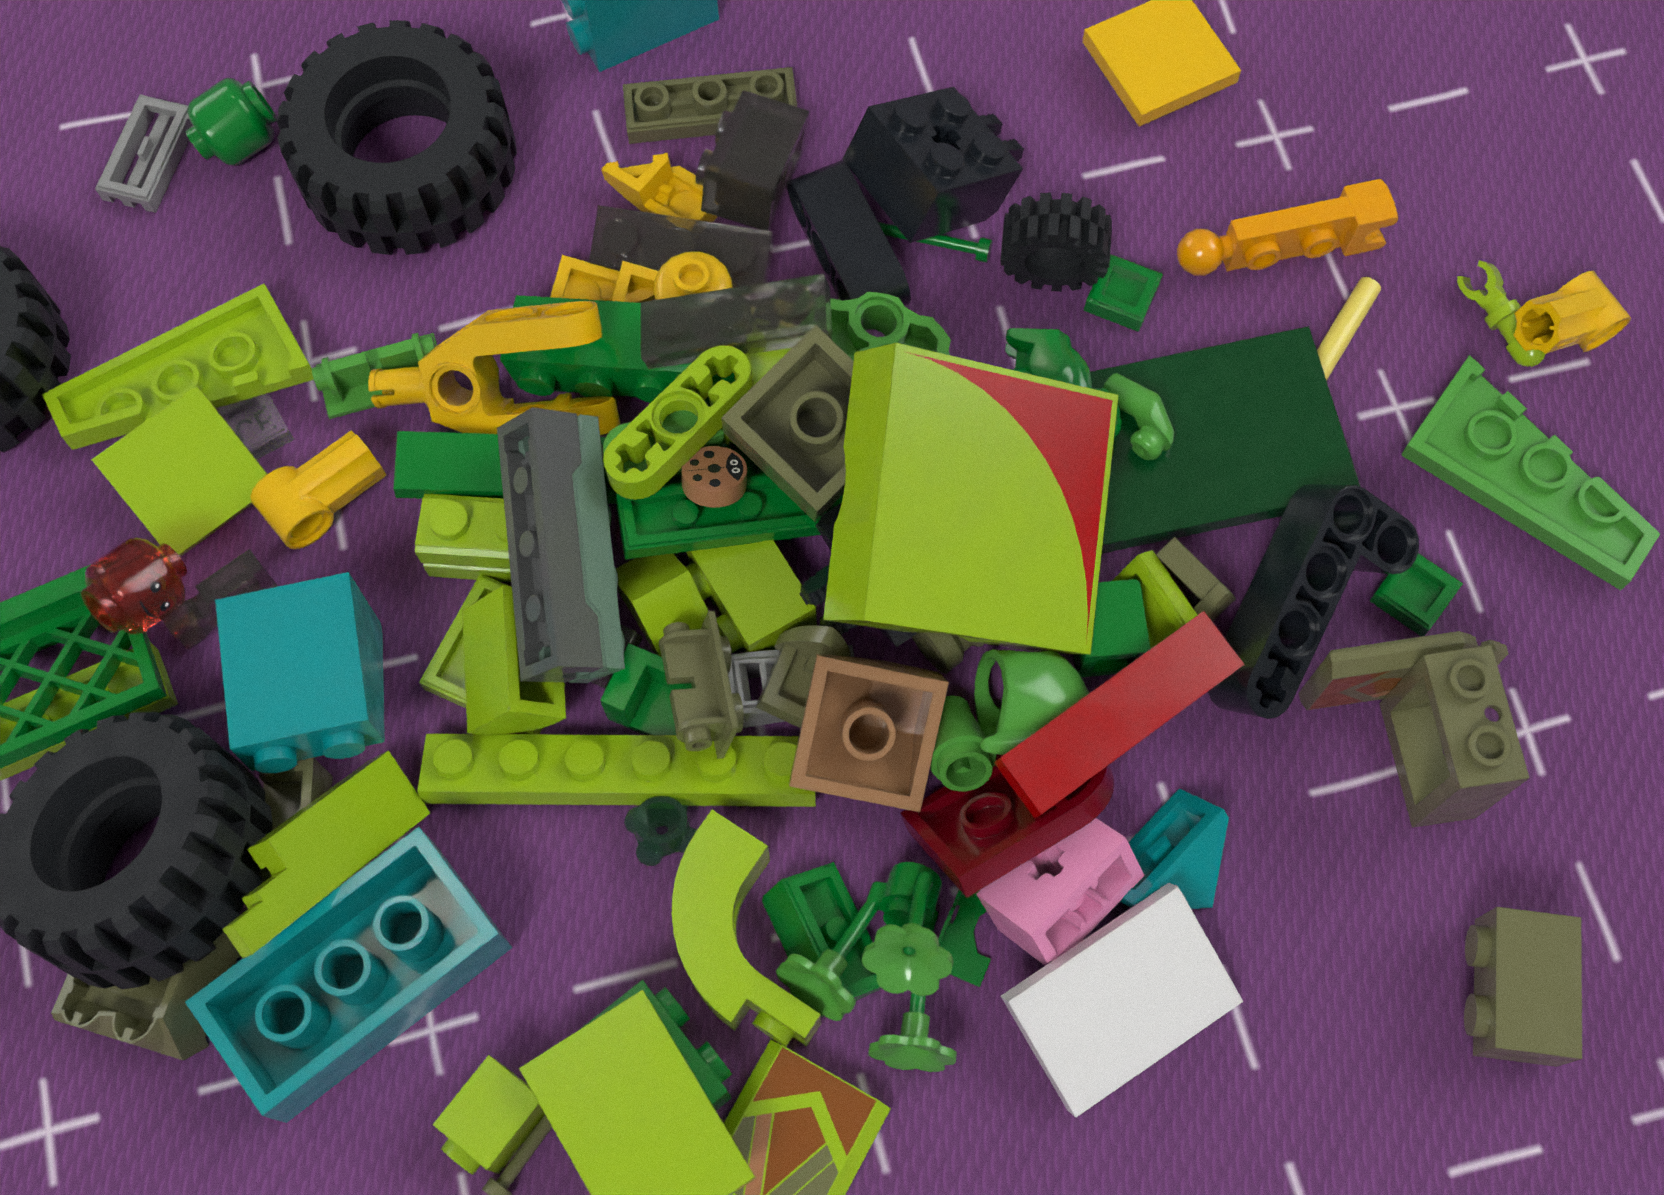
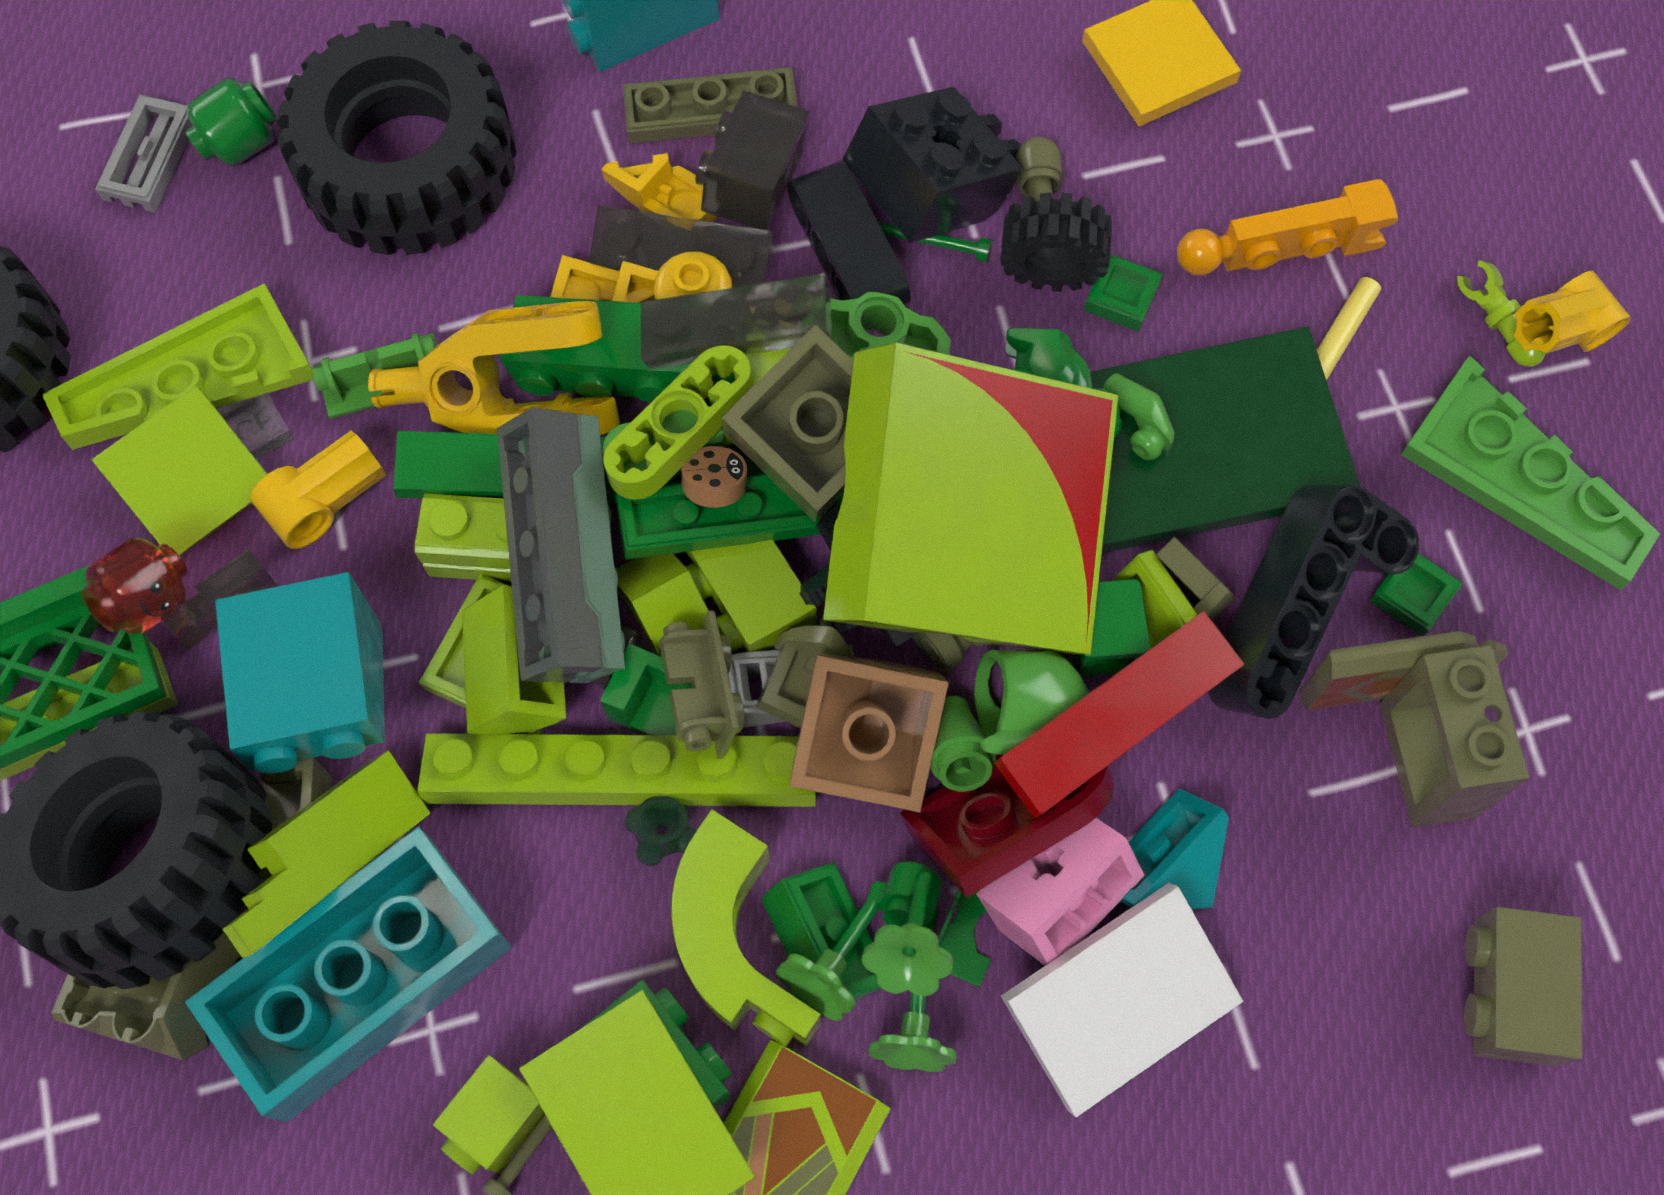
(1041, 167): none -> olive cylinder

